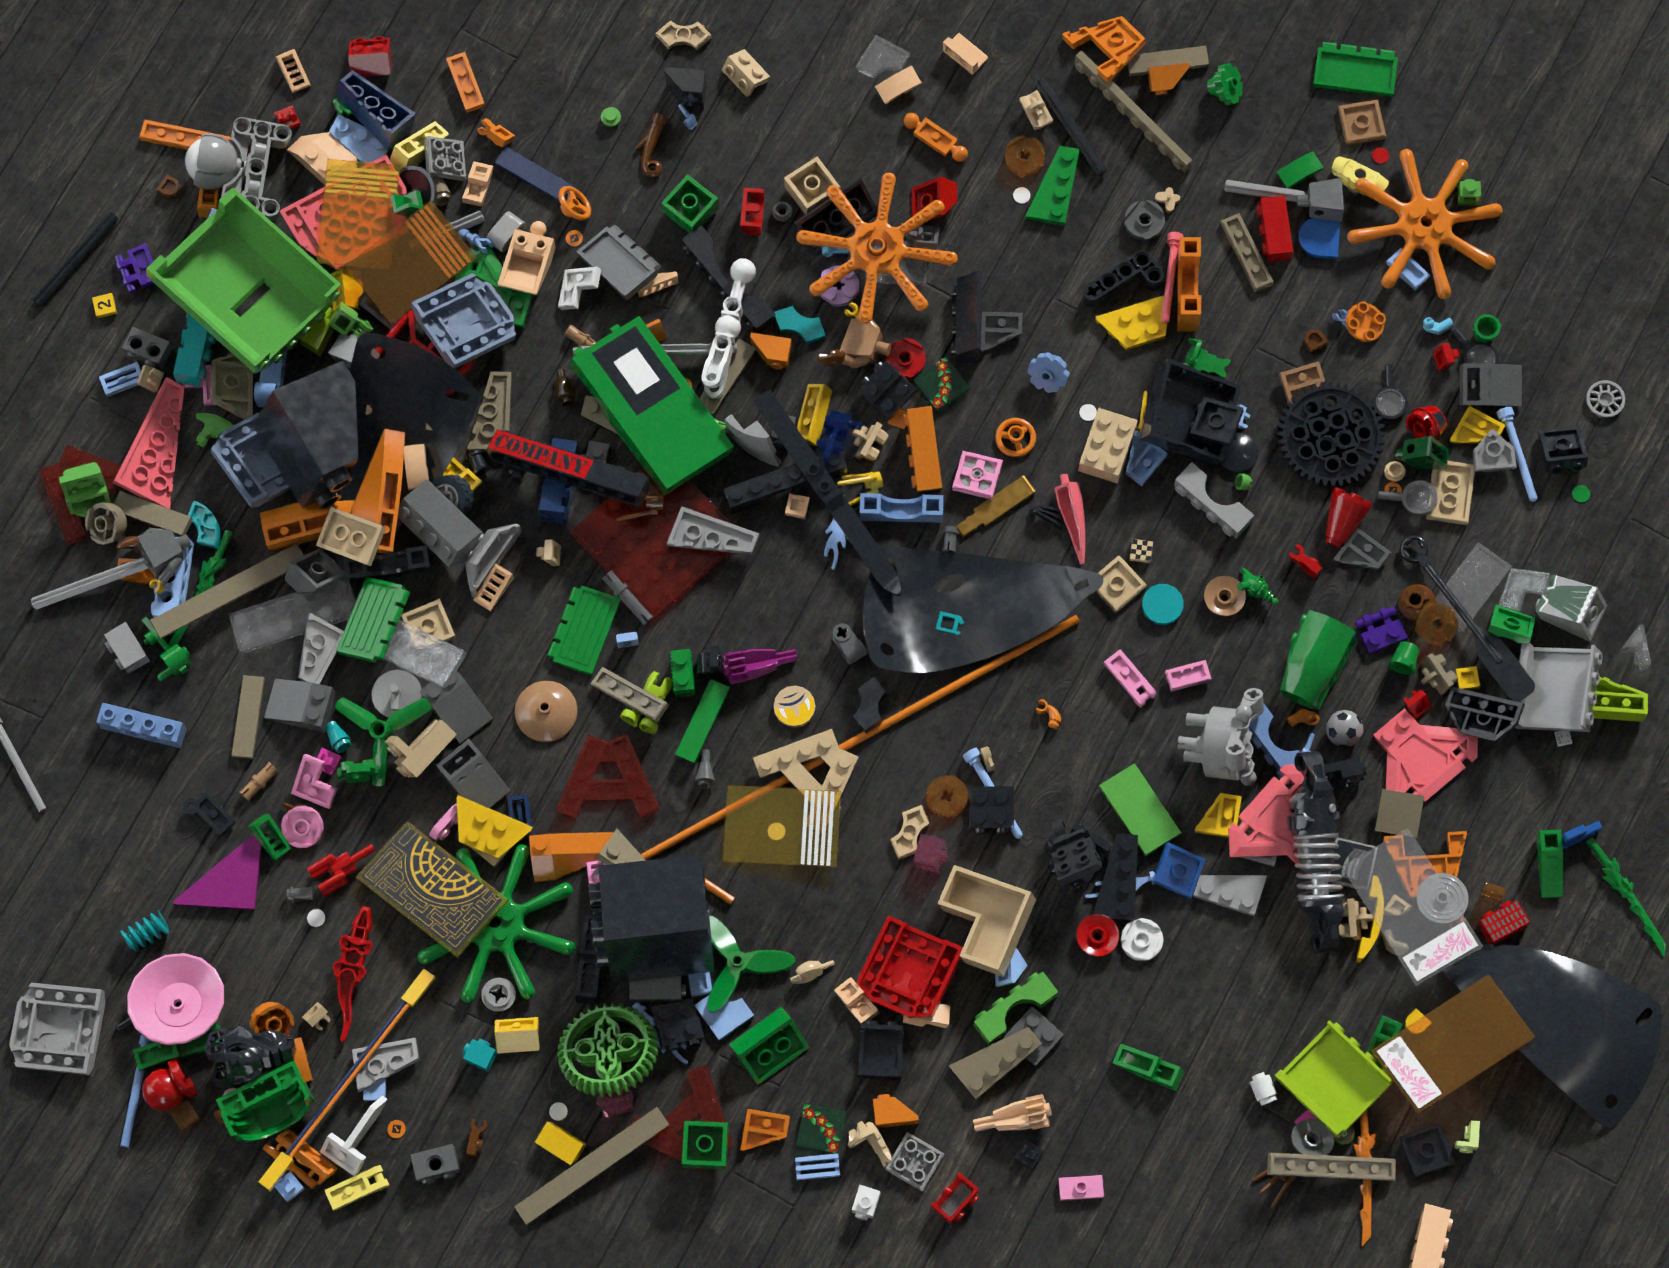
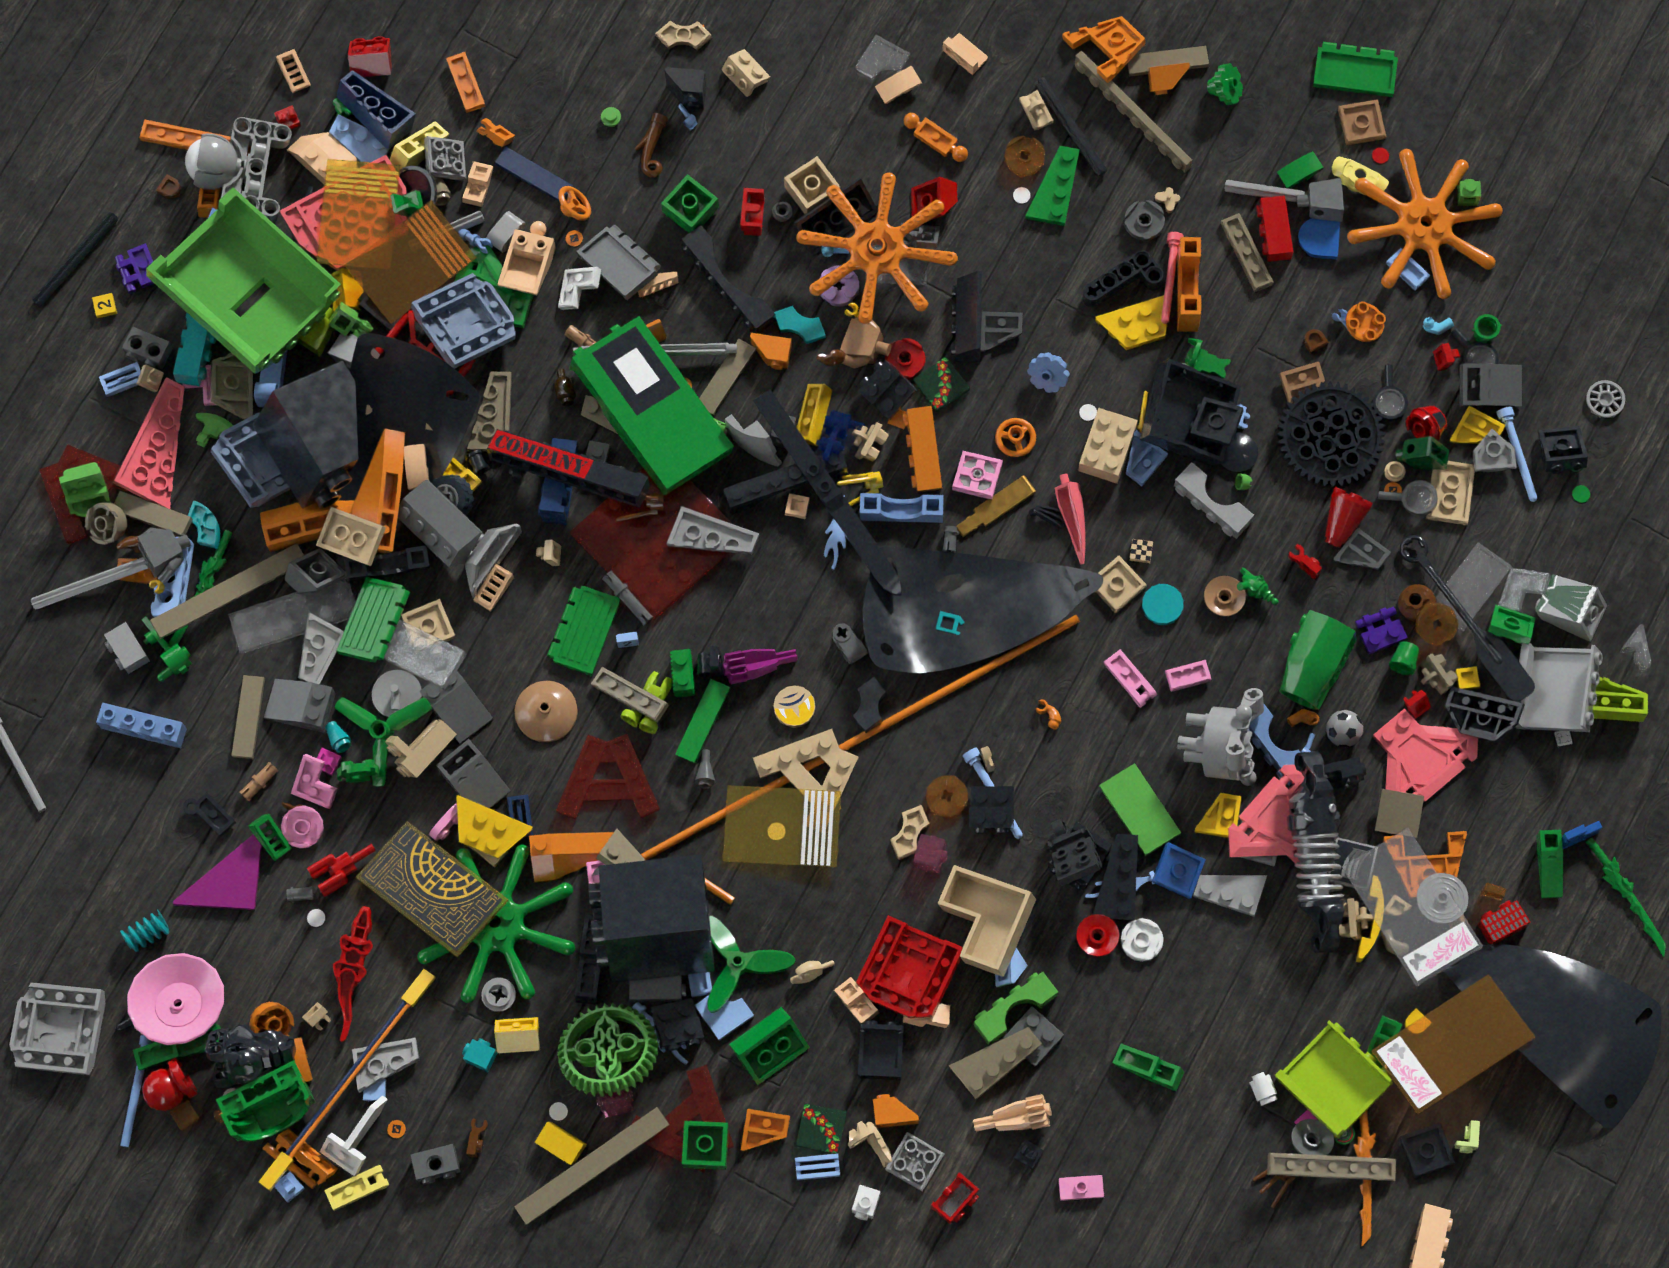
(727, 328): white piece -> none

